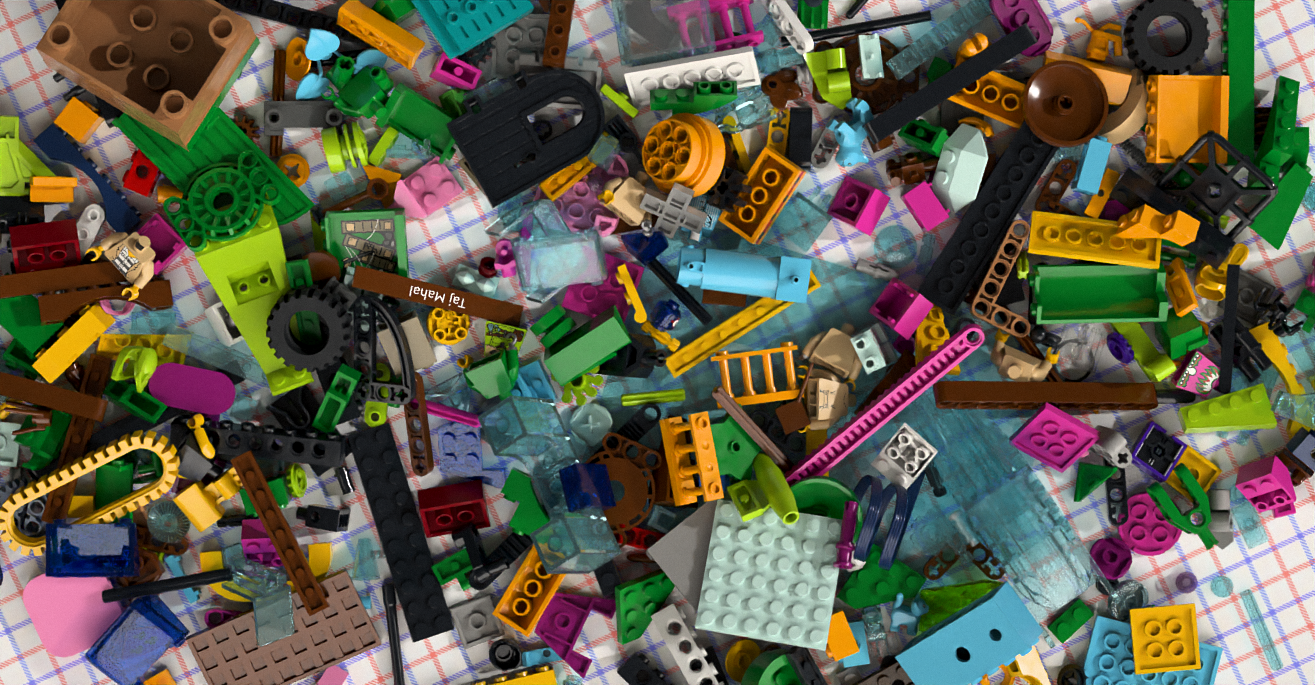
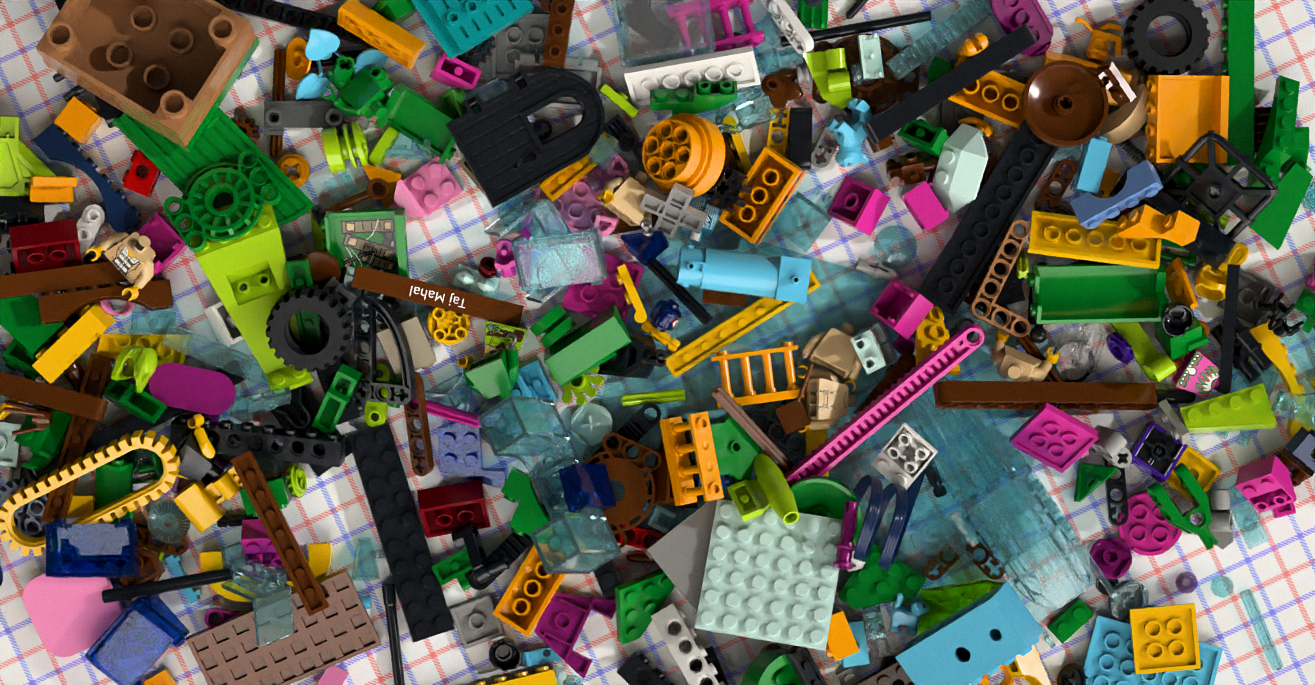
(167, 191): light orange cone -> none
(268, 400): none -> clear light blue plate
(331, 518): black torso -> none
(344, 479): black pin -> none
(742, 650): yellow dish -> none
(856, 74): none -> clear light blue tile
(925, 254): clear light blue axle -> none
(1051, 340): black bush -> none
(1114, 83): none -> reddish brown plate
(1140, 183): none -> medium blue arch
(1177, 318): none -> black hair
(1177, 428): none -> light grey plate

